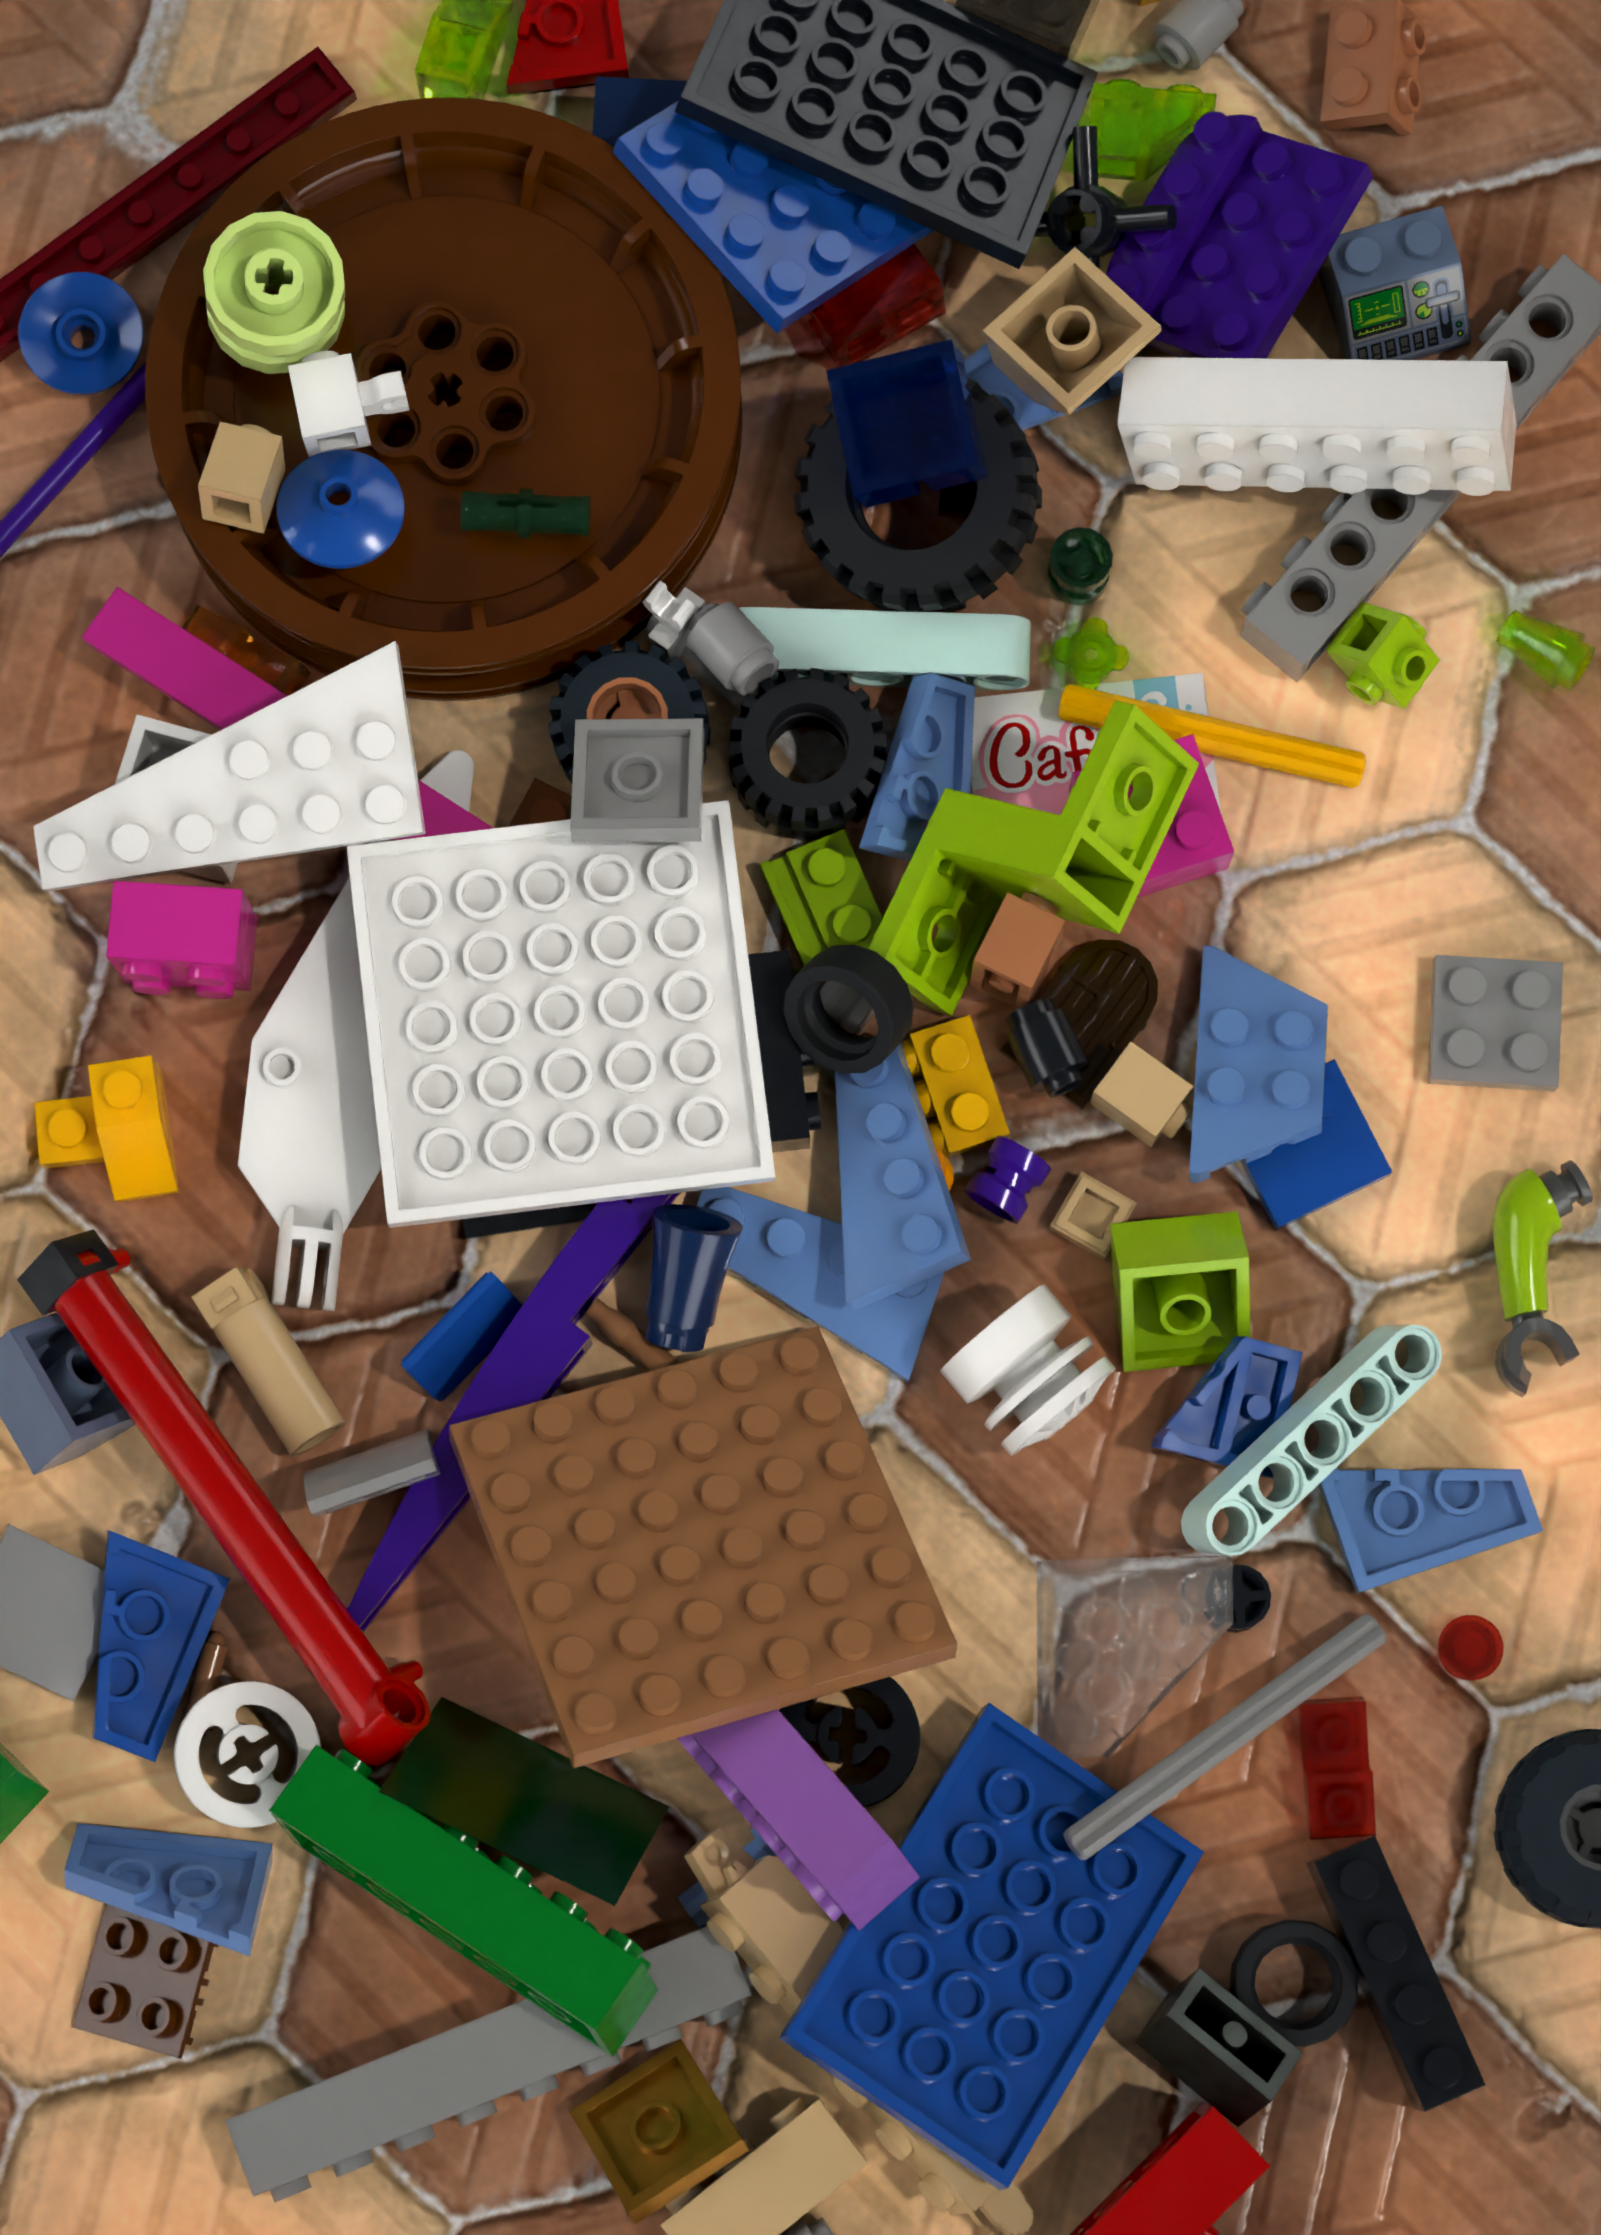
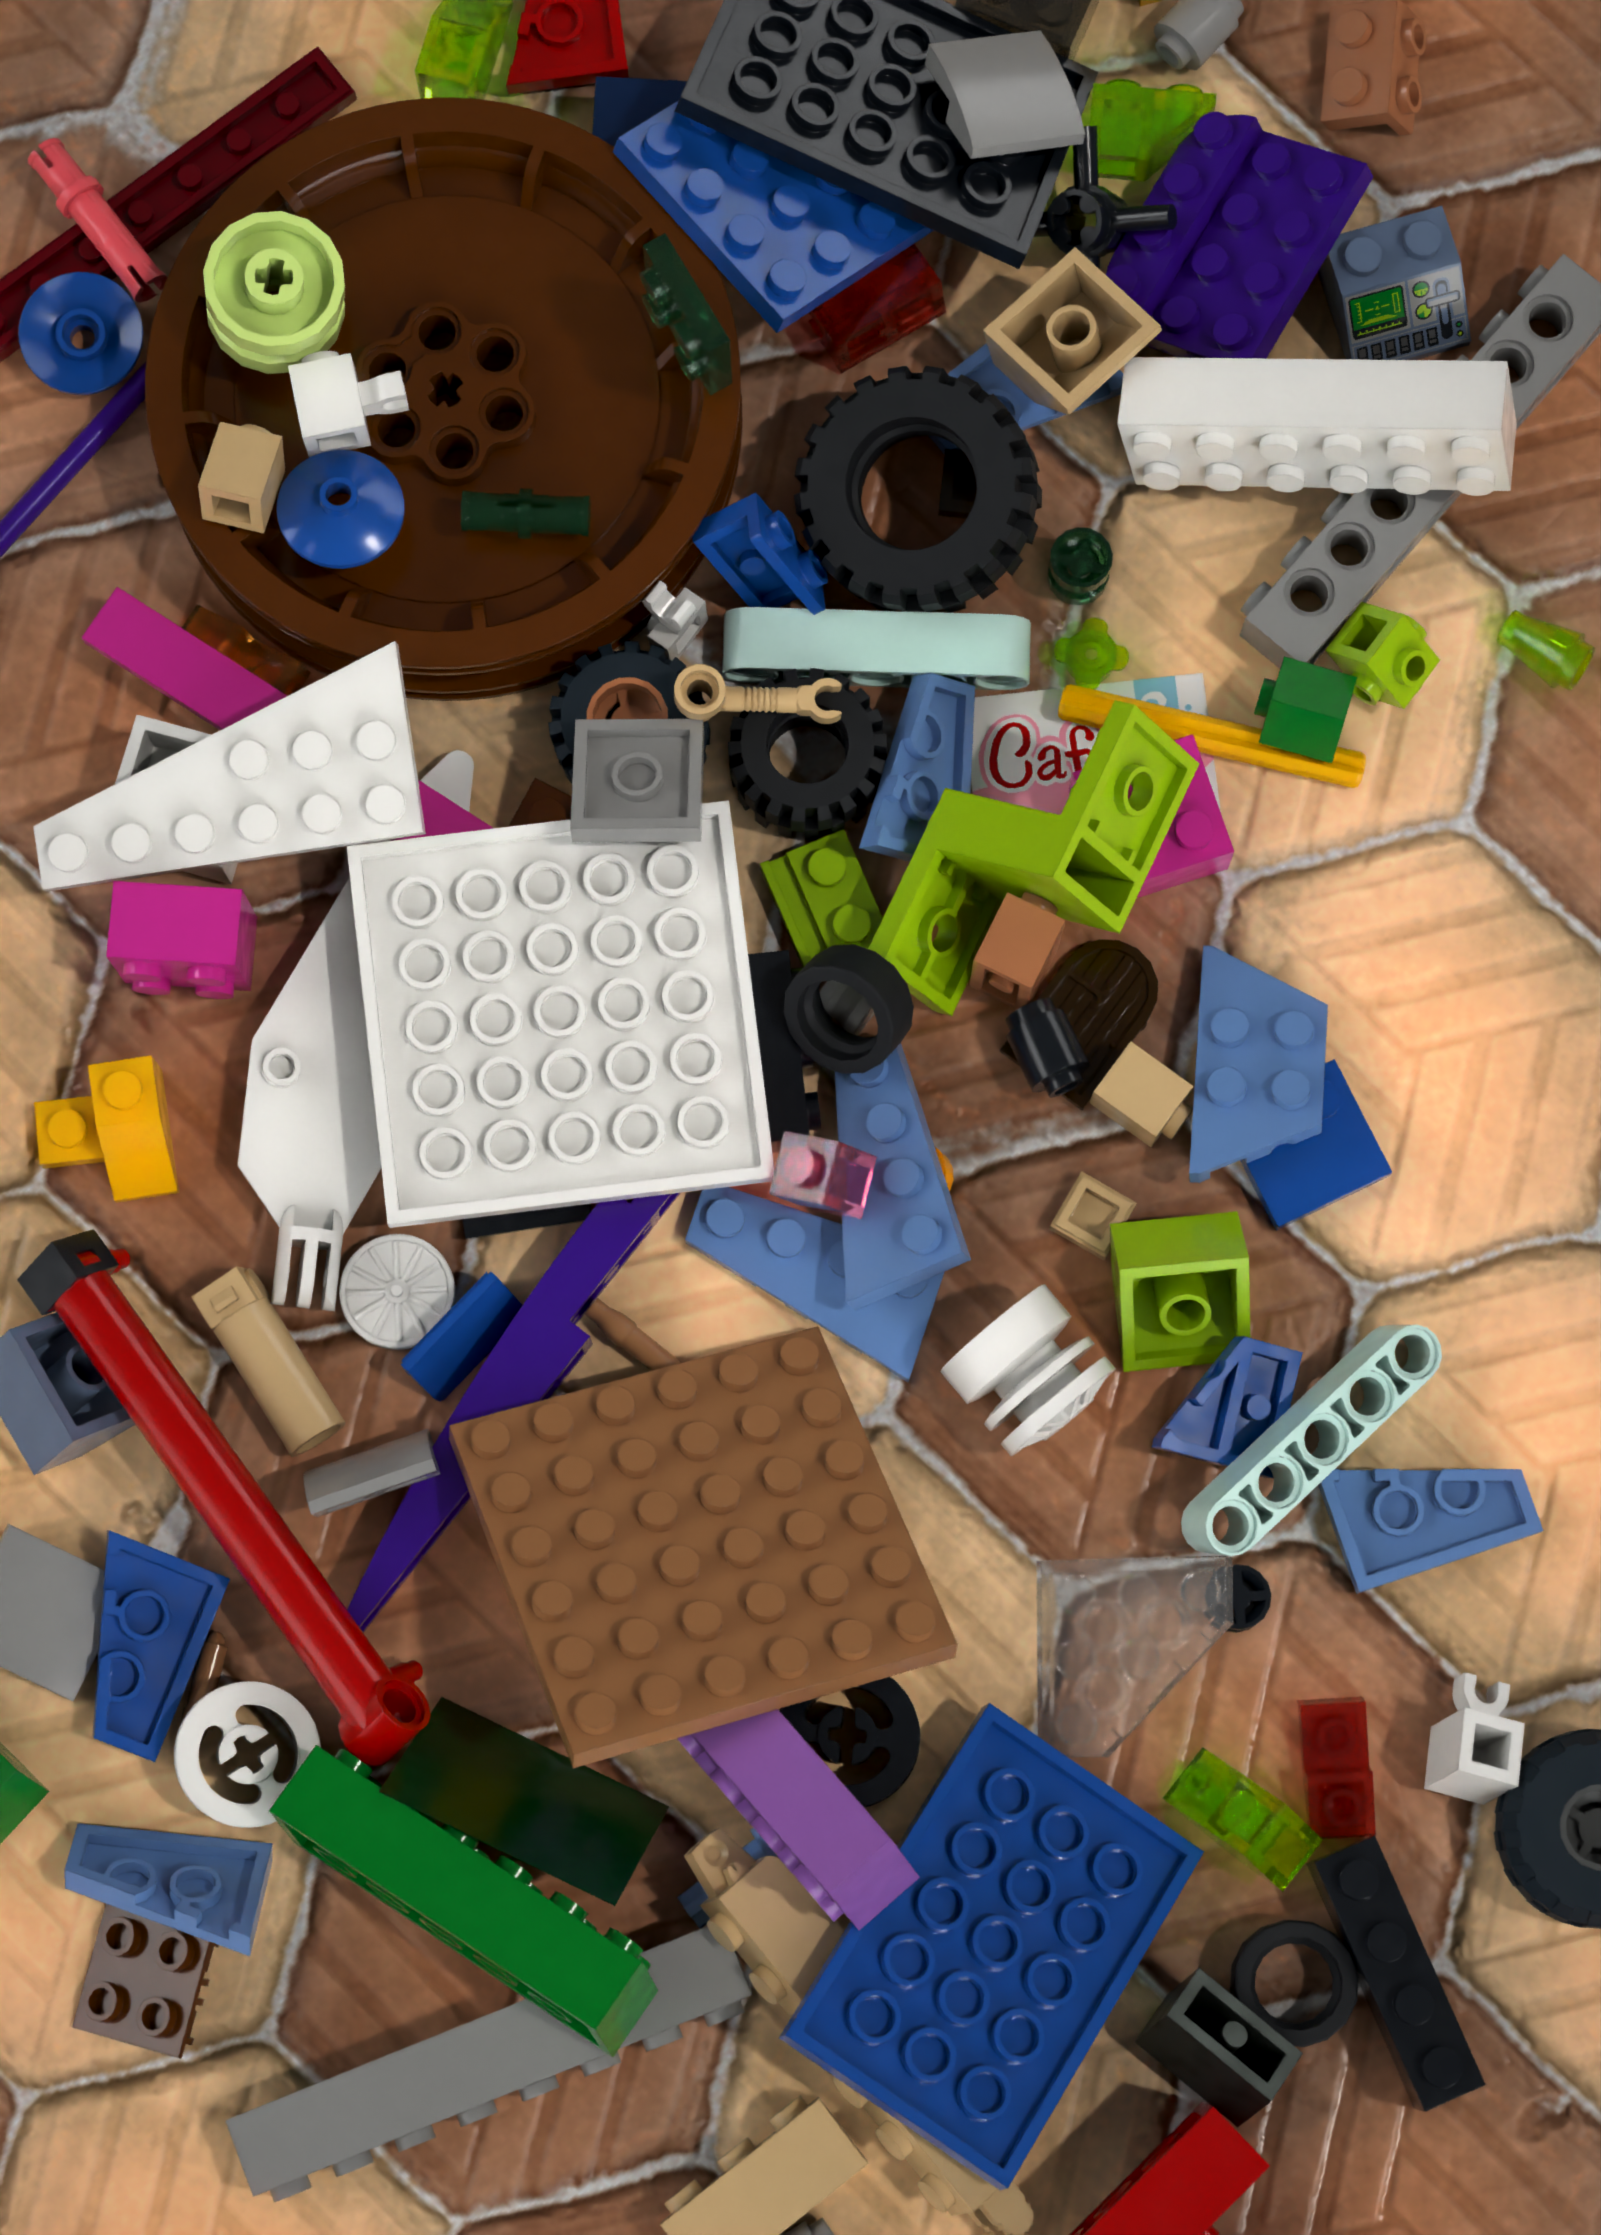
(82, 200): none -> coral pin
(396, 1290): none -> white wheel
(658, 2131): pearl gold plate -> none
(678, 302): none -> clear green plate
(687, 1273): dark blue plant -> none
(731, 647): light grey brick -> none
(737, 698): none -> tan brick
(761, 556): none -> blue bracket
(822, 1175): none -> clear pink brick
(907, 423): clear blue piece -> none
(955, 1086): yellow plate -> none
(1006, 94): none -> light grey slope
(1008, 1177): dark purple wheel -> none
(1224, 1737): light grey axle -> none
(1243, 1818): none -> clear neon green slope
(1305, 709): none -> green brick
(1470, 1647): clear red plate -> none
(1475, 1749): none -> white brick
(1495, 1023): light grey plate -> none
(1523, 1225): piece -> none

